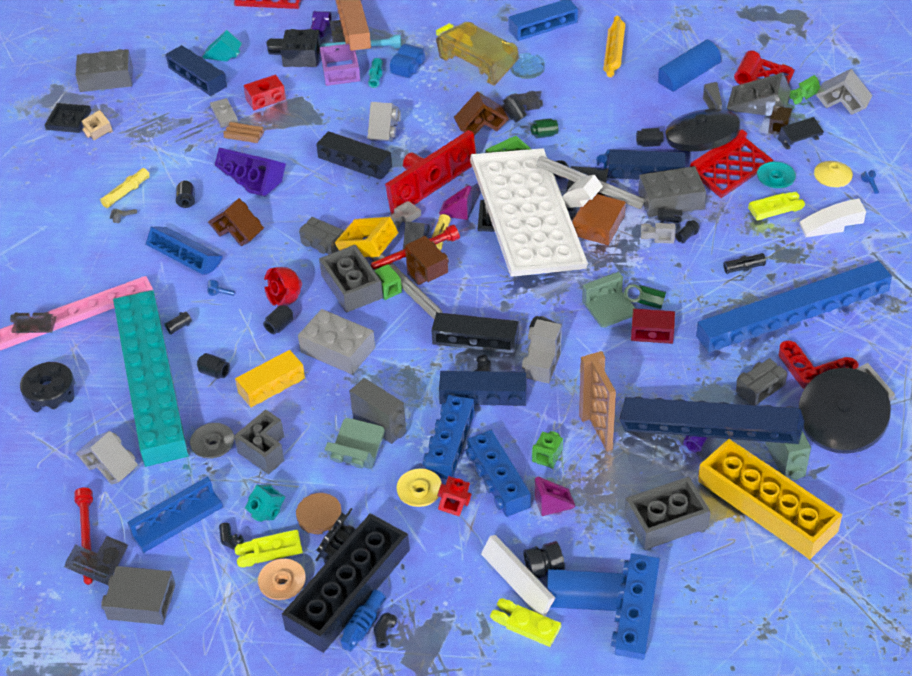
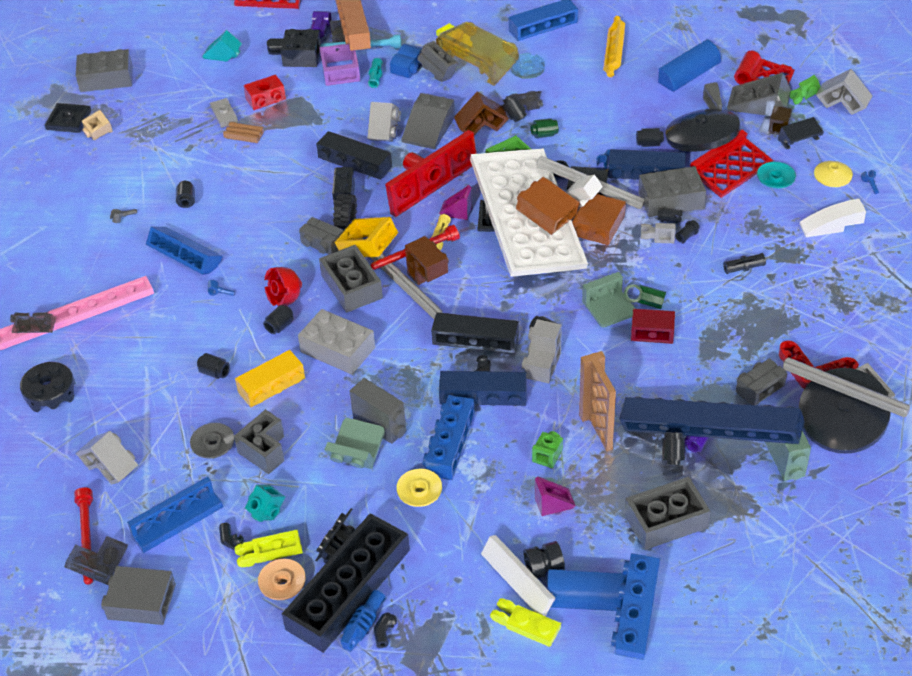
(131, 183): light yellow pin -> none
(150, 379): teal brick -> none
(178, 322): black pin -> none
(196, 70): dark blue brick -> none
(237, 221): reddish brown brick -> none
(253, 172): dark purple wedge -> none
(318, 513): medium nougat tile -> none
(343, 182): none -> black brick
(344, 210): none -> black tyre
(390, 281): bright green brick -> none
(405, 213): light grey plate -> none
(414, 231): black slope -> none
(428, 121): none -> dark grey slope
(437, 61): none -> dark grey brick
(454, 495): red brick -> none
(498, 473): blue brick -> none
(547, 205): none -> dark orange brick
(673, 448): none -> black brick
(769, 498): yellow brick -> none
(776, 205): neon yellow hinge -> none
(793, 306): blue brick -> none
(846, 387): none -> light grey axle

